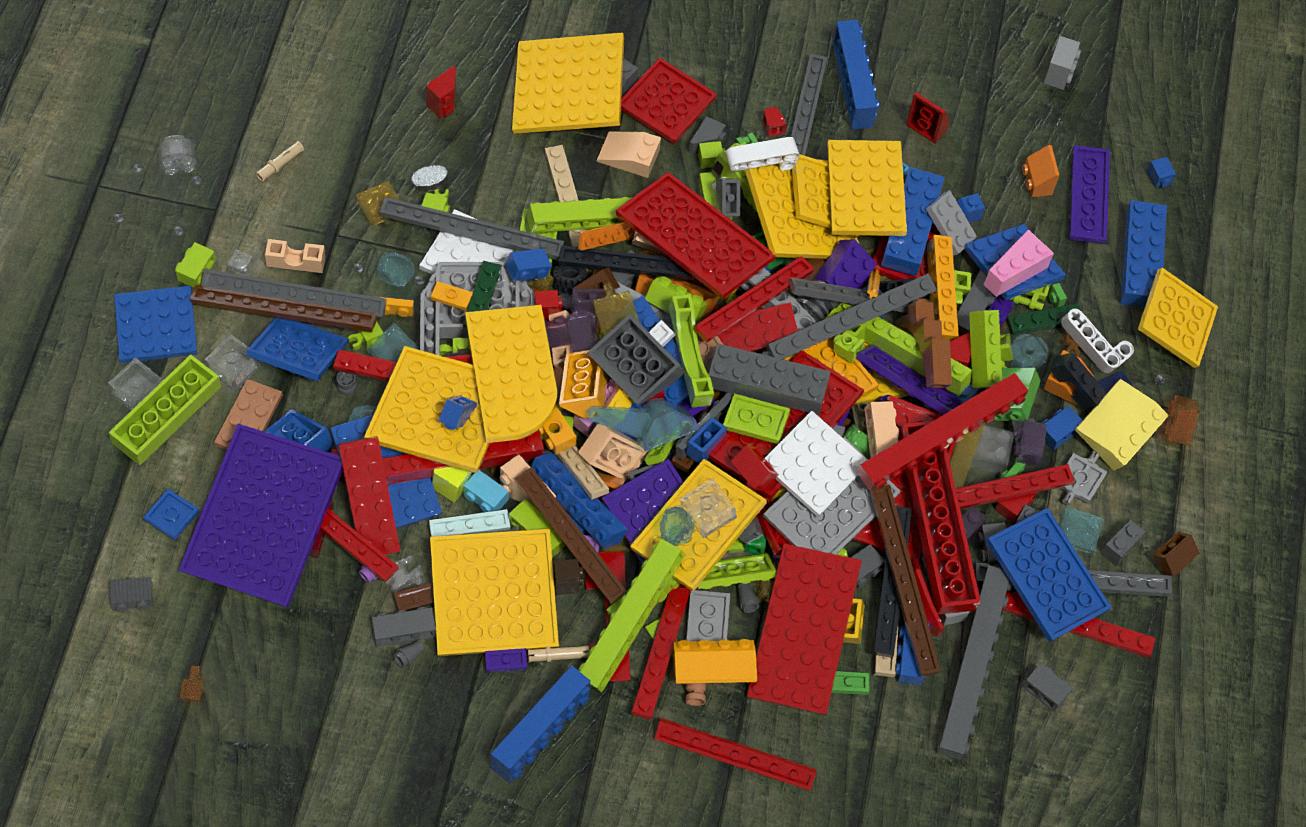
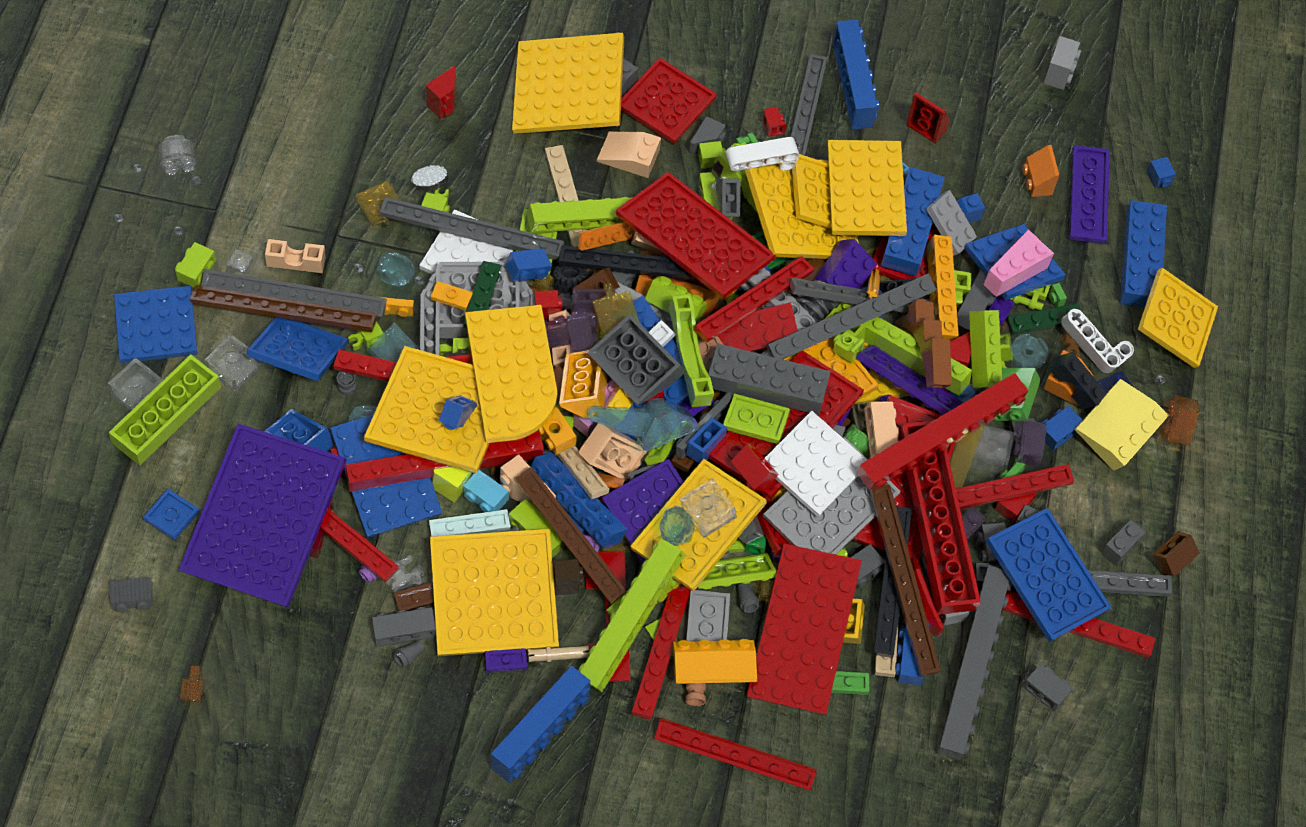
(252, 409): nougat plate -> none
(274, 165): tan pin -> none
(369, 493): red plate -> none
(1081, 529): clear light blue plate -> none
(1086, 476): light grey plate -> none

